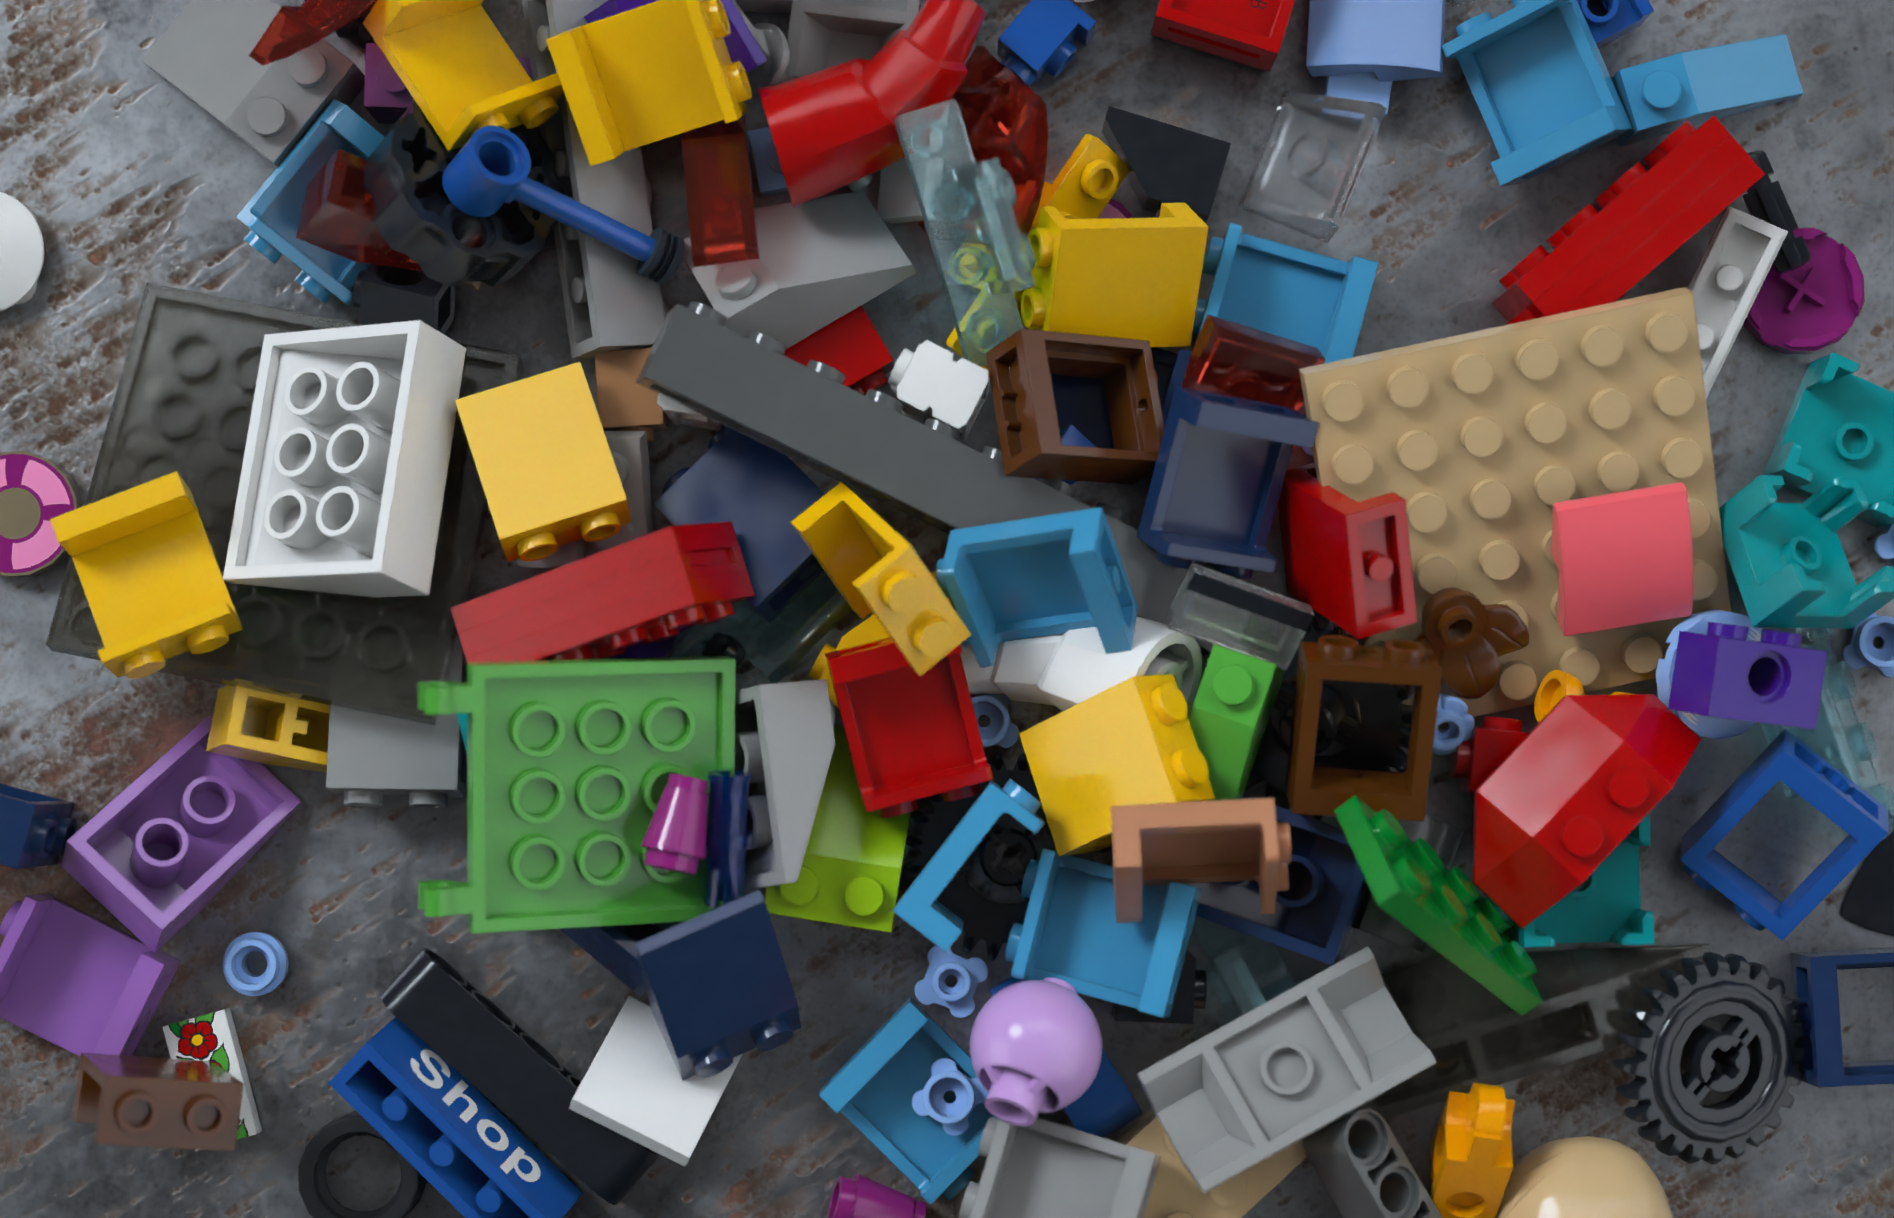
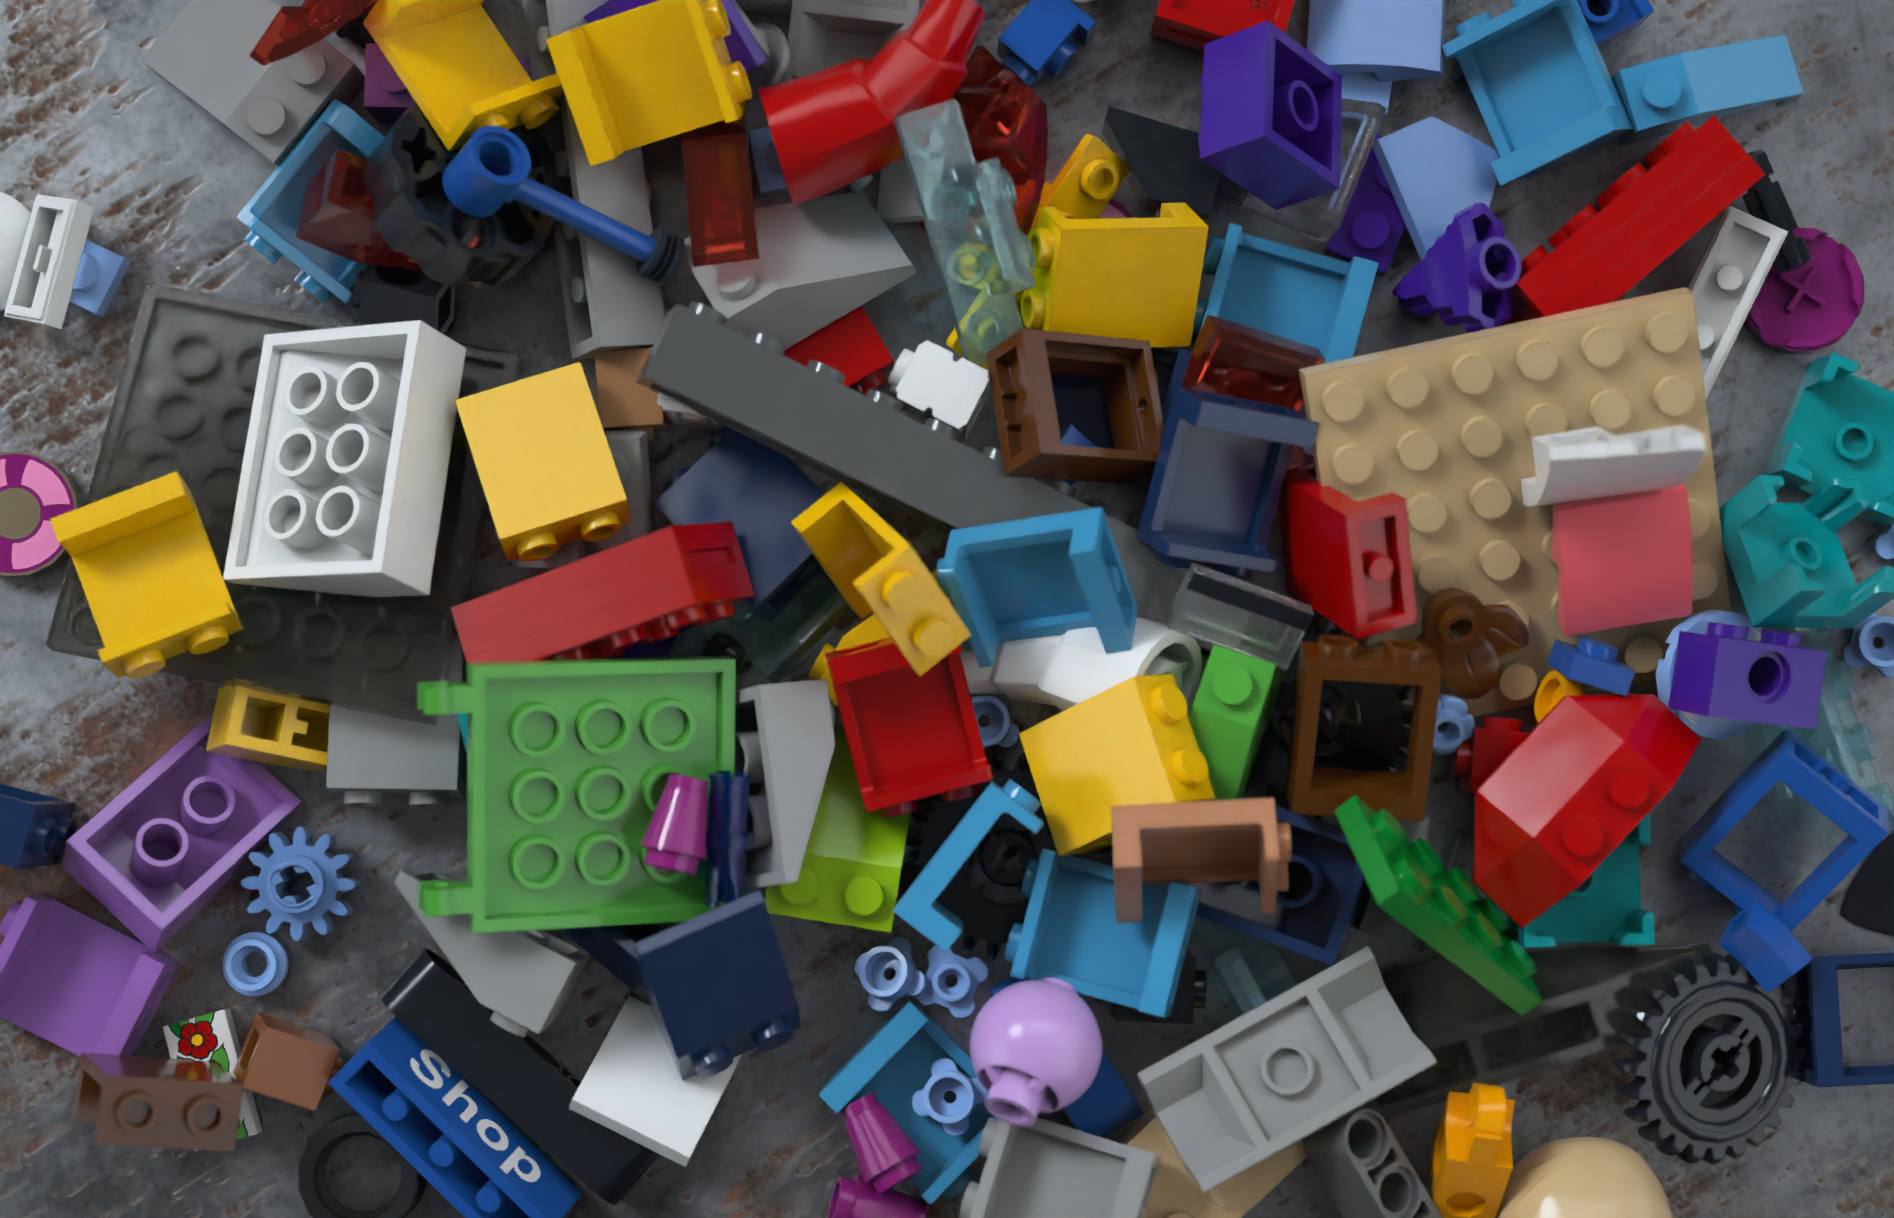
(49, 261): none -> white tile
(98, 278): none -> light blue plate
(278, 873): none -> medium blue gear
(287, 1062): none -> dark orange brick
(513, 973): none -> light grey slope
(872, 970): none -> light blue plate
(880, 1144): none -> magenta cone
(1271, 116): none -> dark purple brick
(1371, 221): none -> dark purple plate
(1435, 175): none -> medium blue slope
(1465, 274): none -> dark purple rock
(1592, 664): none -> blue plate
(1600, 464): none -> white slope
(1763, 946): none -> blue piece

